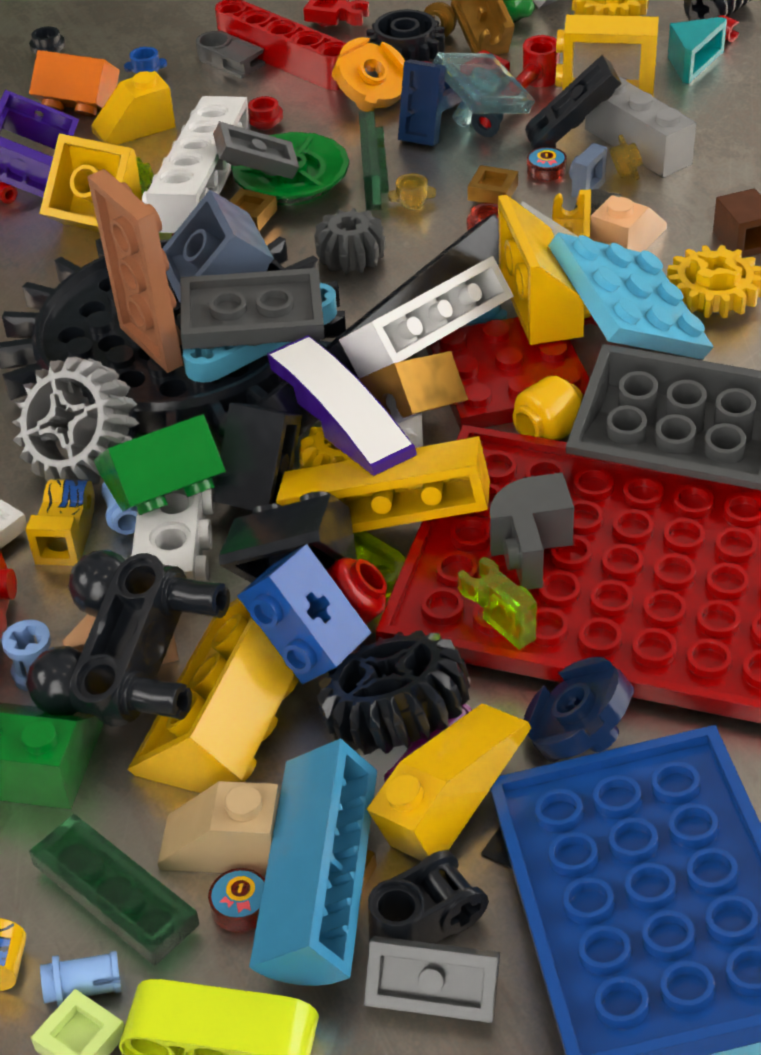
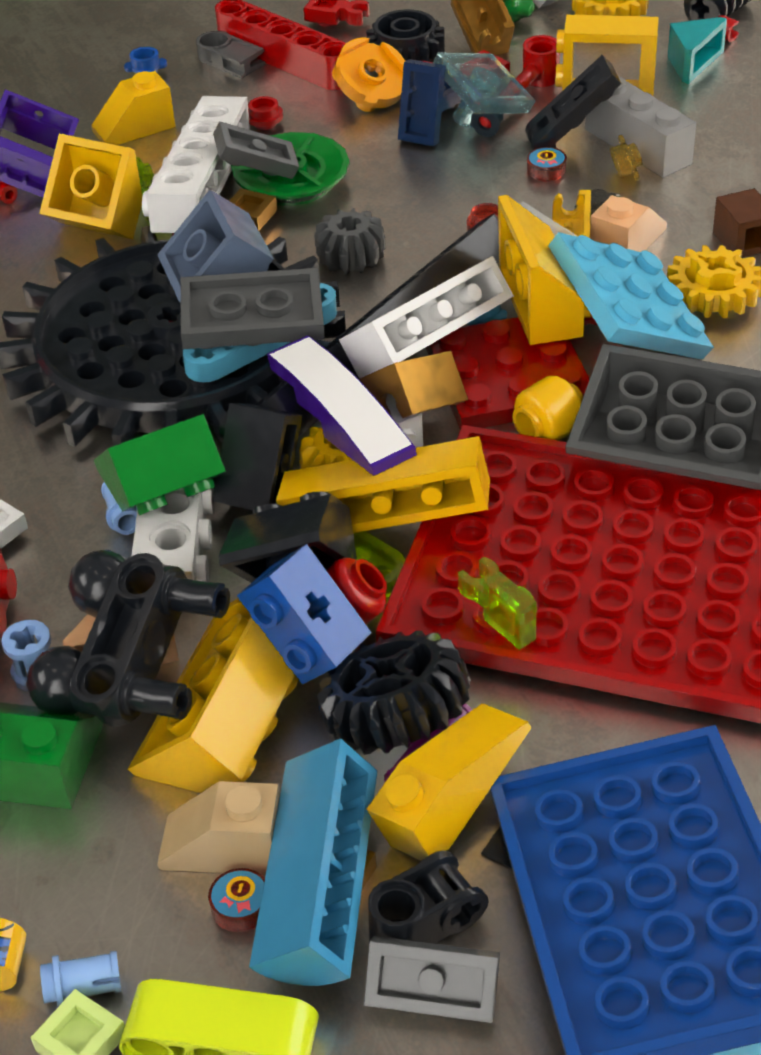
(47, 39): black plate -> none
(61, 412): light grey gear -> none
(63, 514): yellow leg -> none
(73, 82): orange brick -> none
(114, 889): clear green plate -> none
(137, 269): nougat plate -> none
(373, 161): clear green plate -> none
(412, 191): clear yellow plate -> none
(446, 16): pearl gold plate -> none
(490, 183): pearl gold plate -> none
(530, 518): dark grey brick -> none
(579, 710): dark blue plate -> none
(588, 169): sand blue plate -> none

